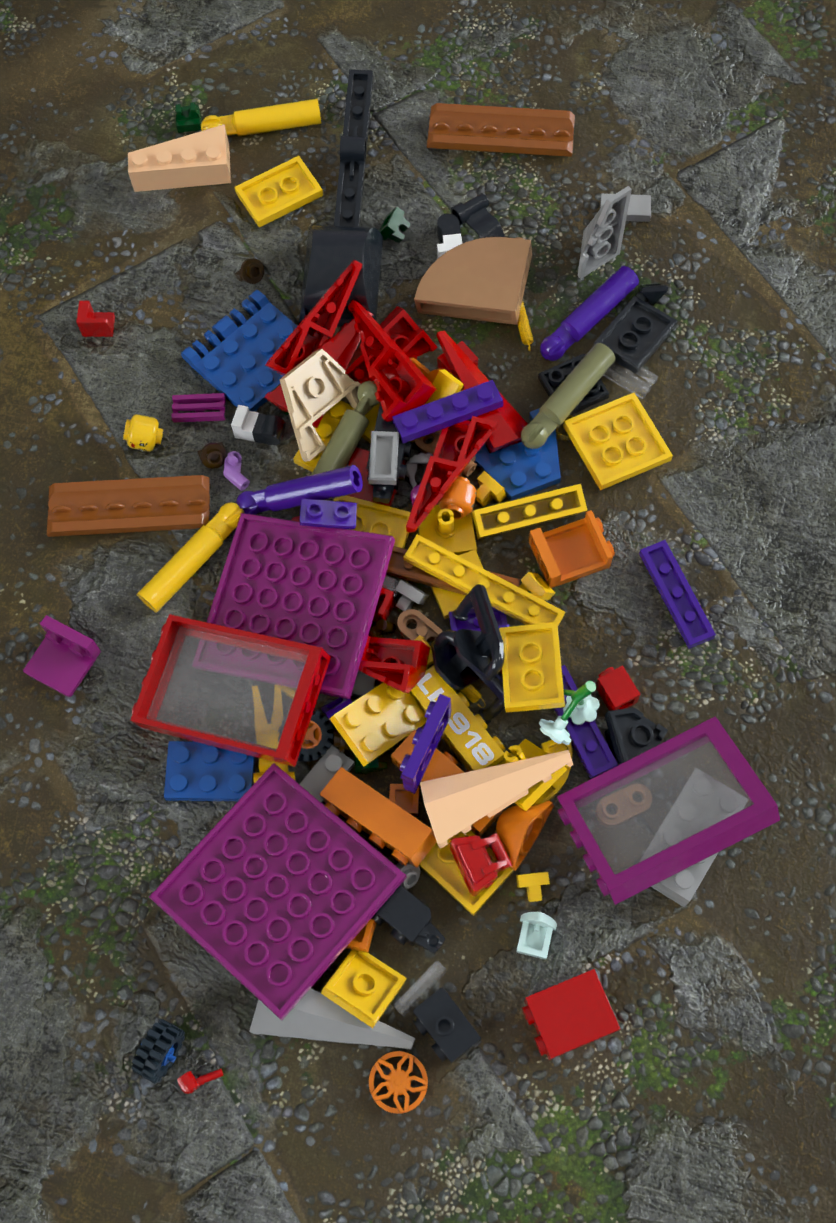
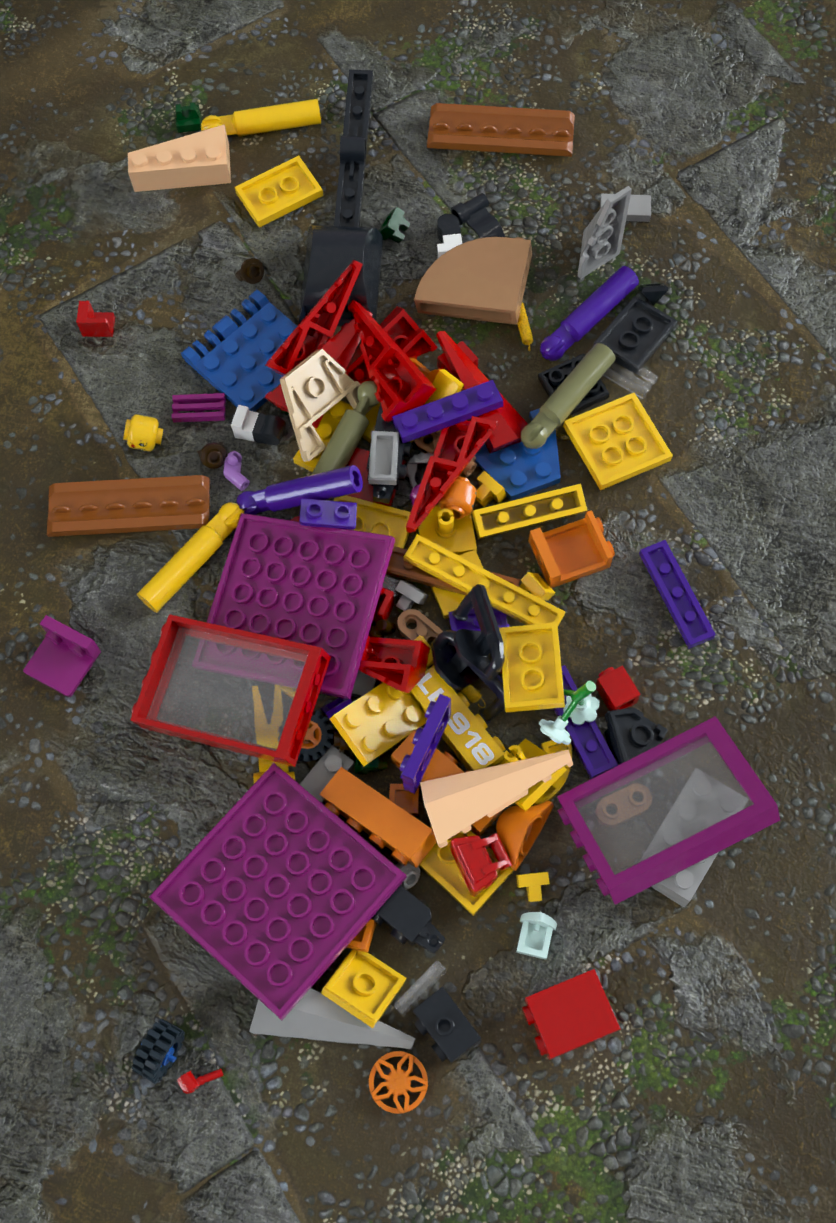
(206, 773): blue plate -> none

